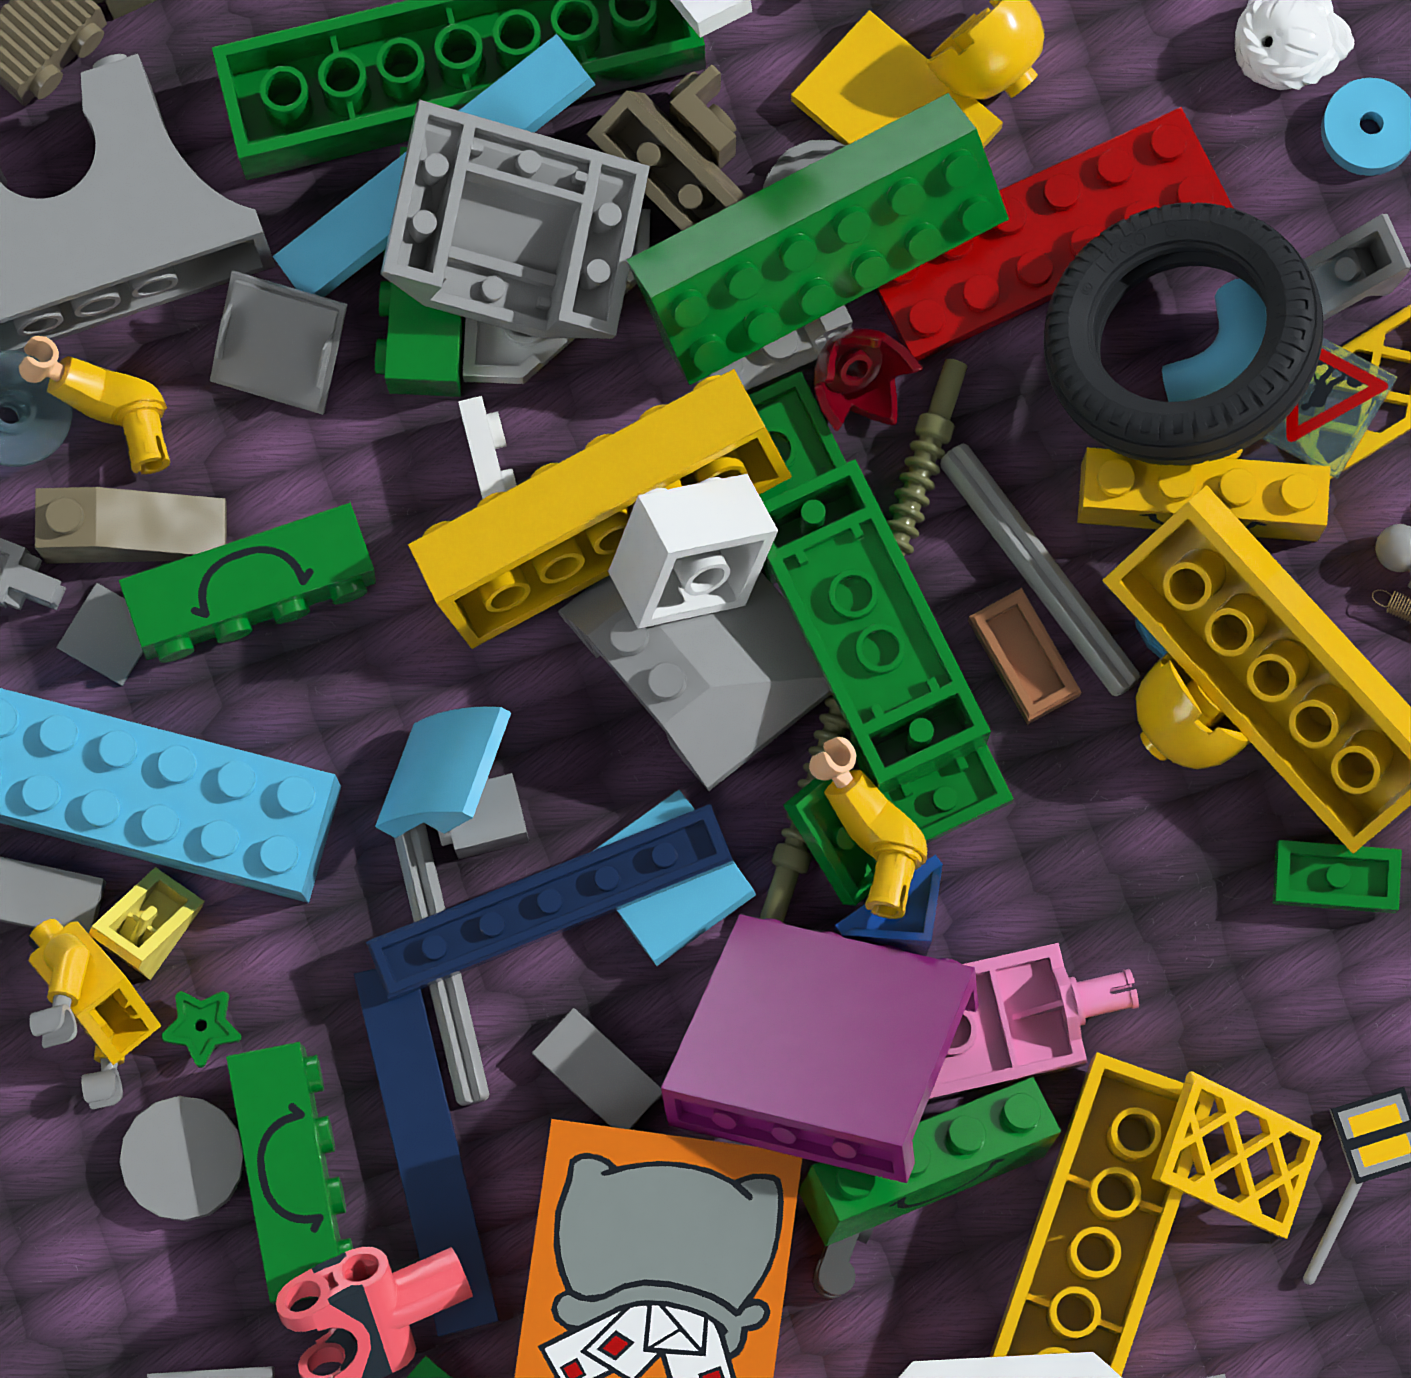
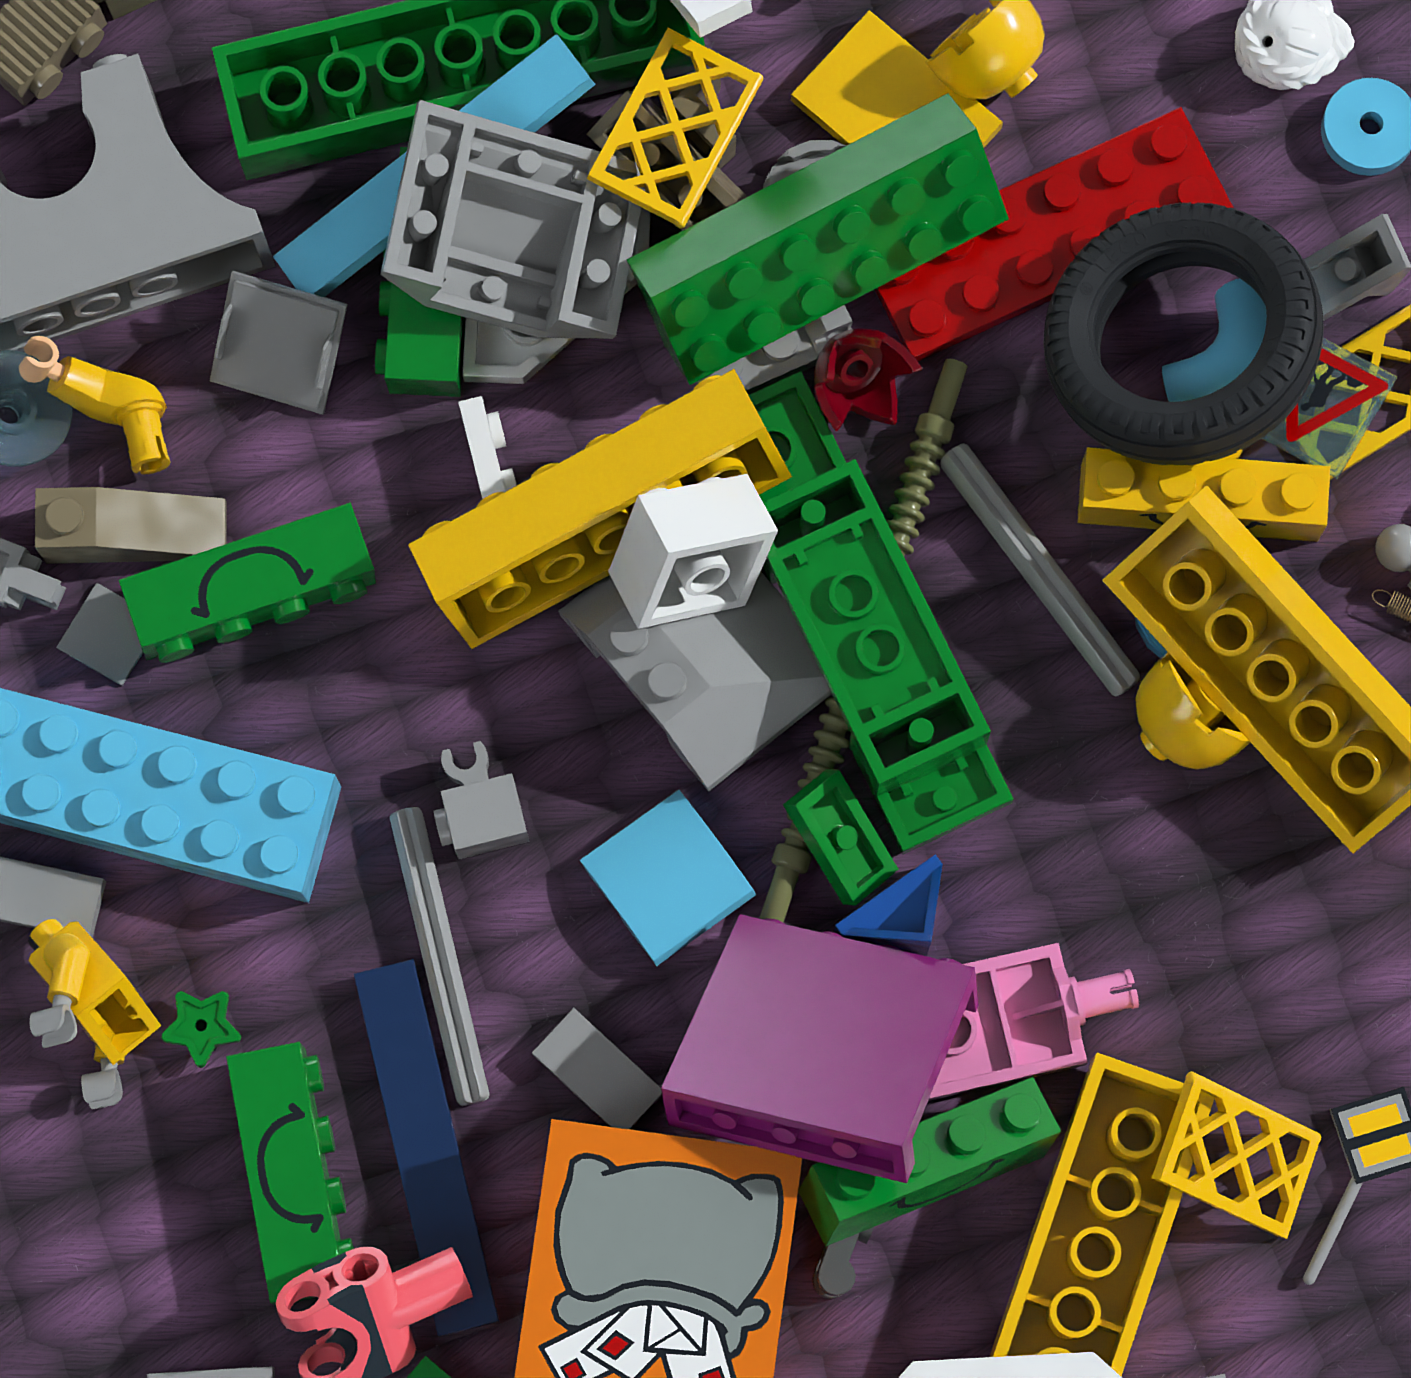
(147, 922): light yellow slope -> none
(182, 1158): light grey tile -> none
(443, 770): medium azure slope -> none
(549, 902): dark blue tile -> none
(652, 84): none -> yellow window
(873, 825): yellow arm -> none
(1024, 656): nougat tile -> none
(1336, 878): green plate -> none

